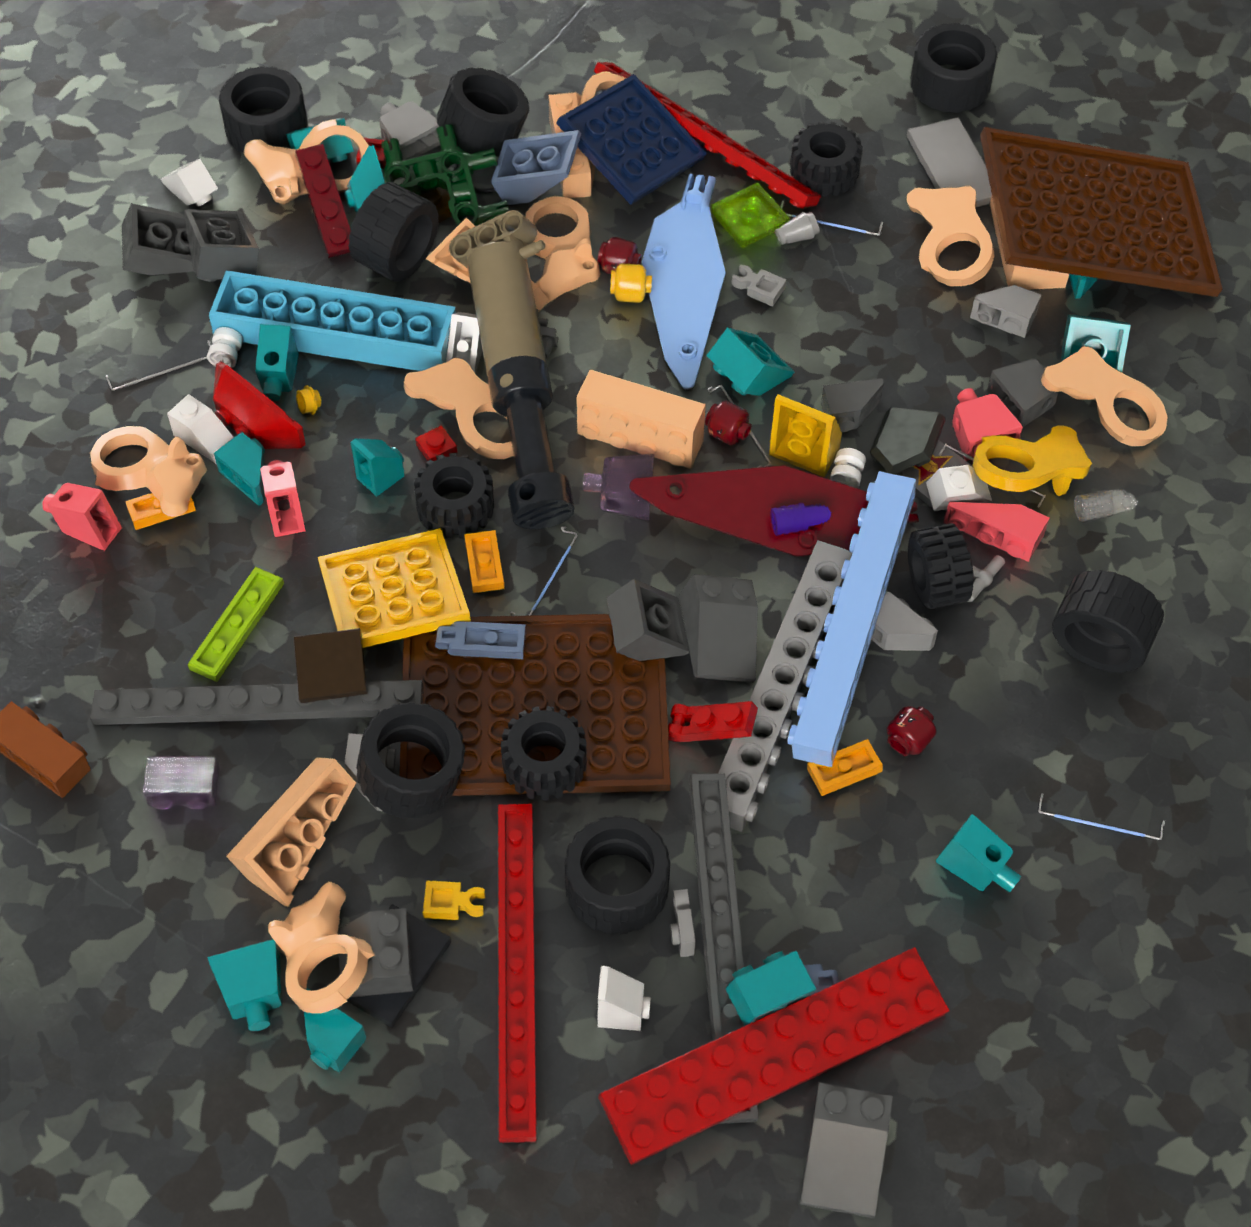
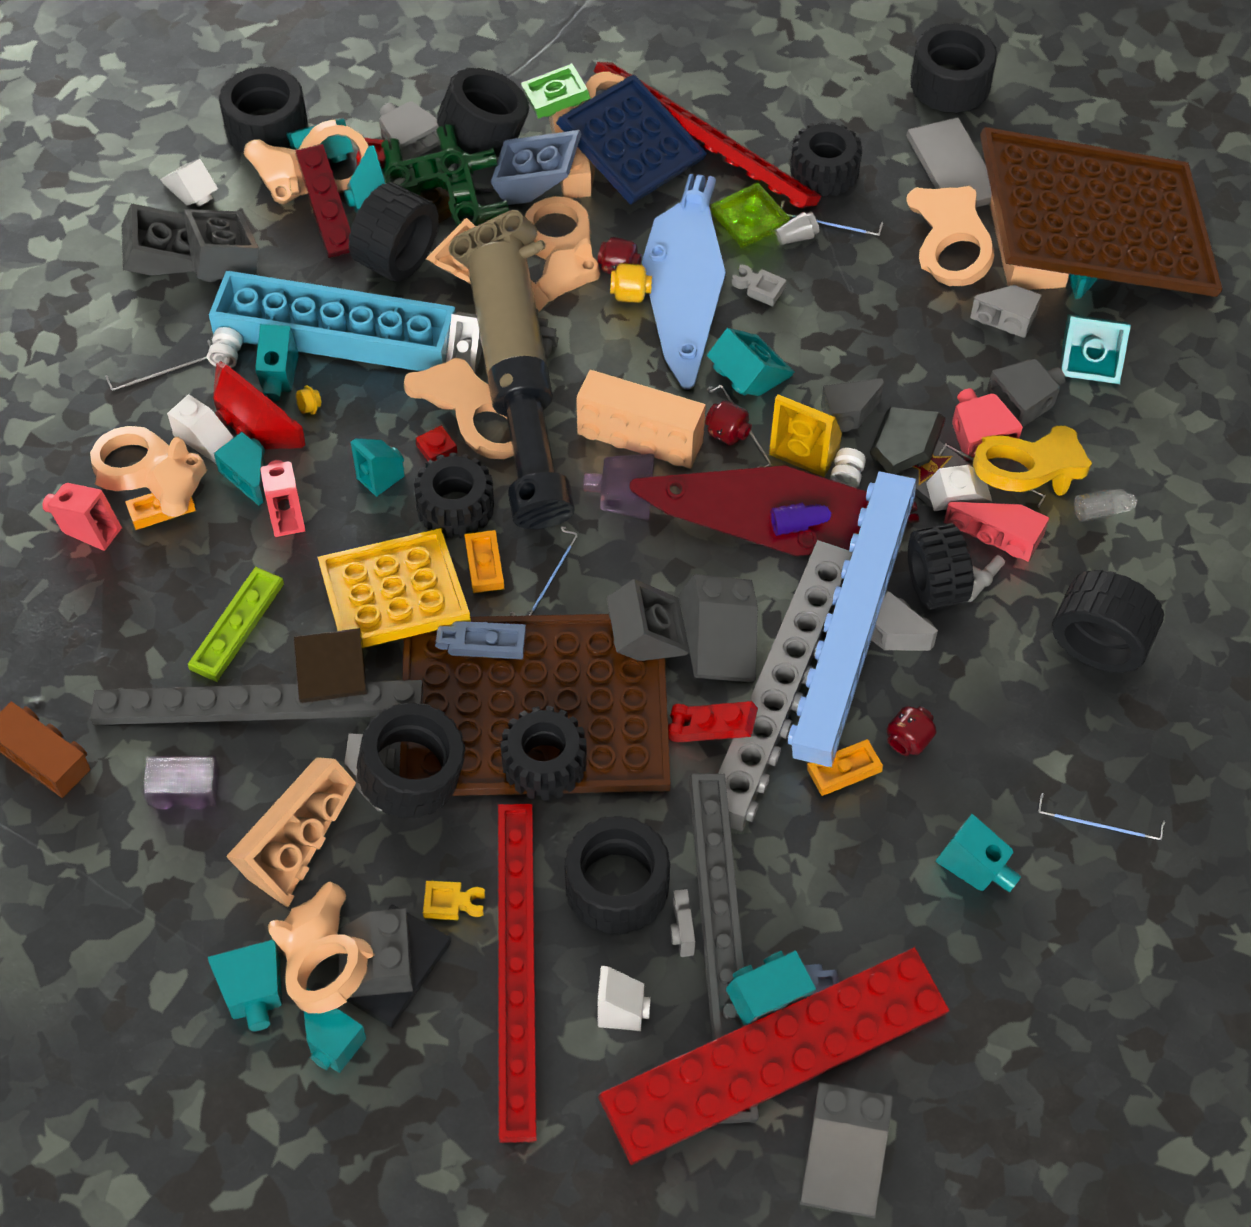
(555, 91): none -> bright green plate
(1091, 378): light nougat animal -> none

